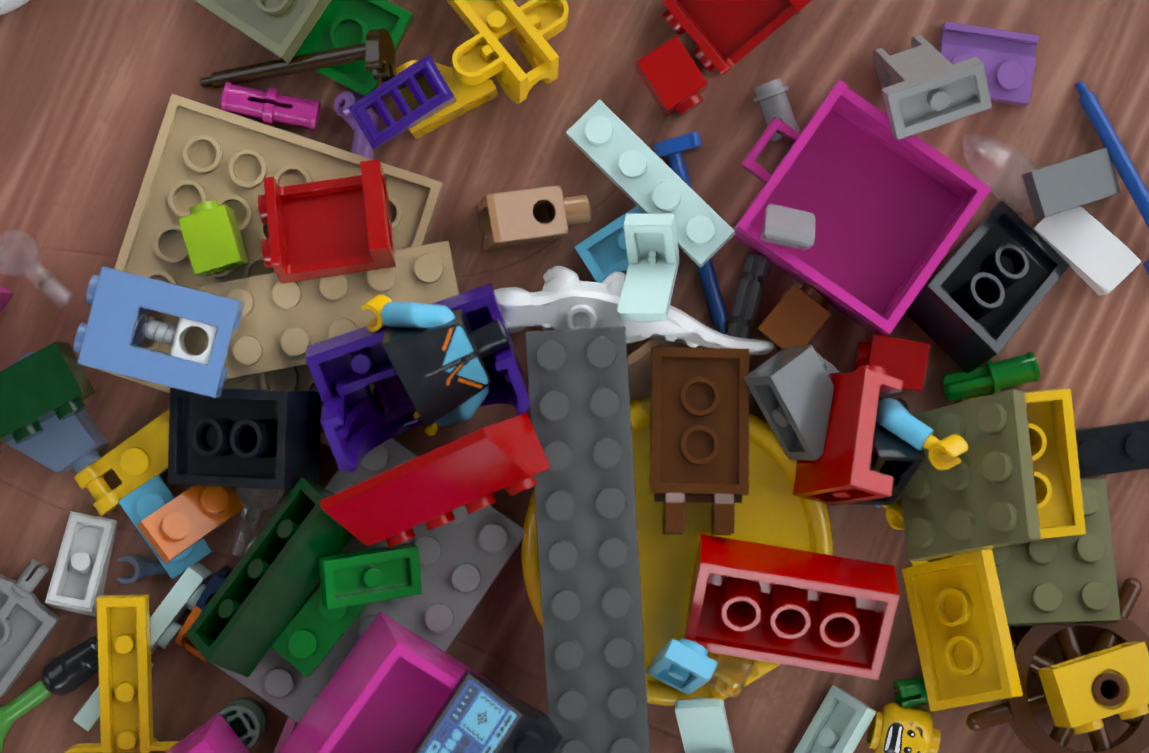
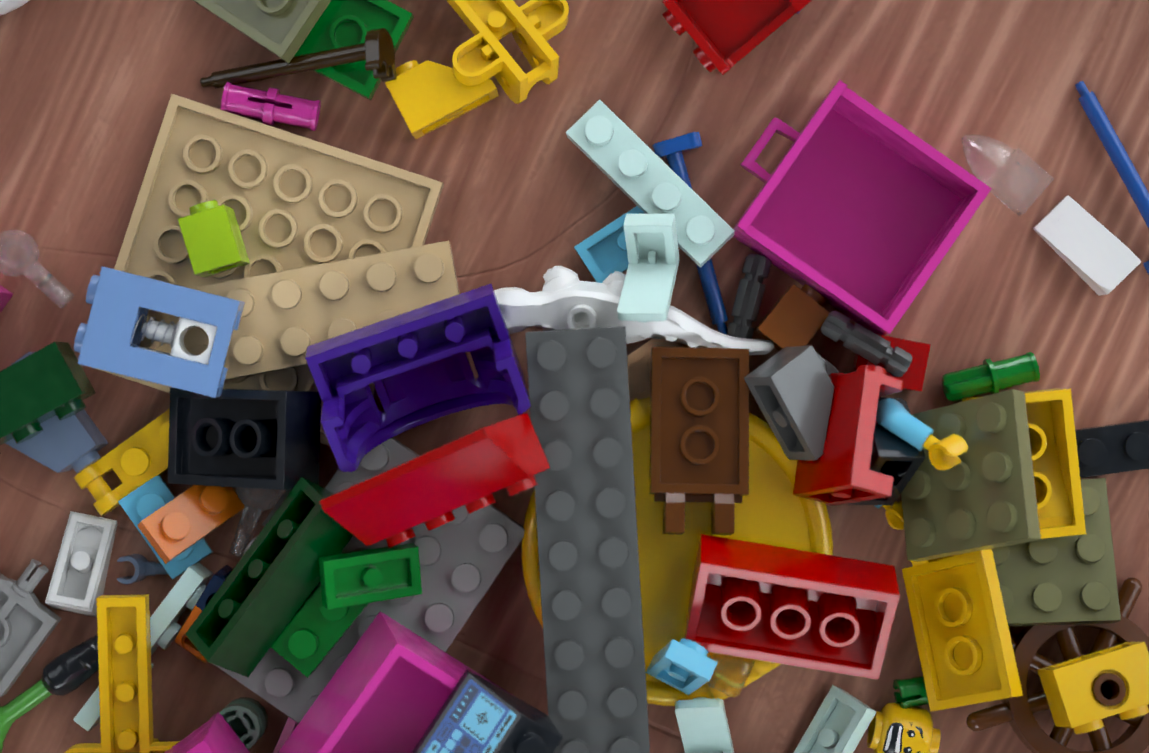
(328, 226): red panel -> none
(360, 144): medium lavender arm -> none
(427, 108): dark purple slope -> none
(438, 357): torso -> none
(509, 221): medium nougat torso -> none
(672, 77): red brick -> none
(775, 103): light grey pin -> none
(788, 227): light grey slope -> none
(866, 344): none -> dark grey axle
(927, 89): light grey piece -> none
(986, 288): black slope -> none
(1005, 54): medium lavender plate -> none
(1071, 183): tile -> none

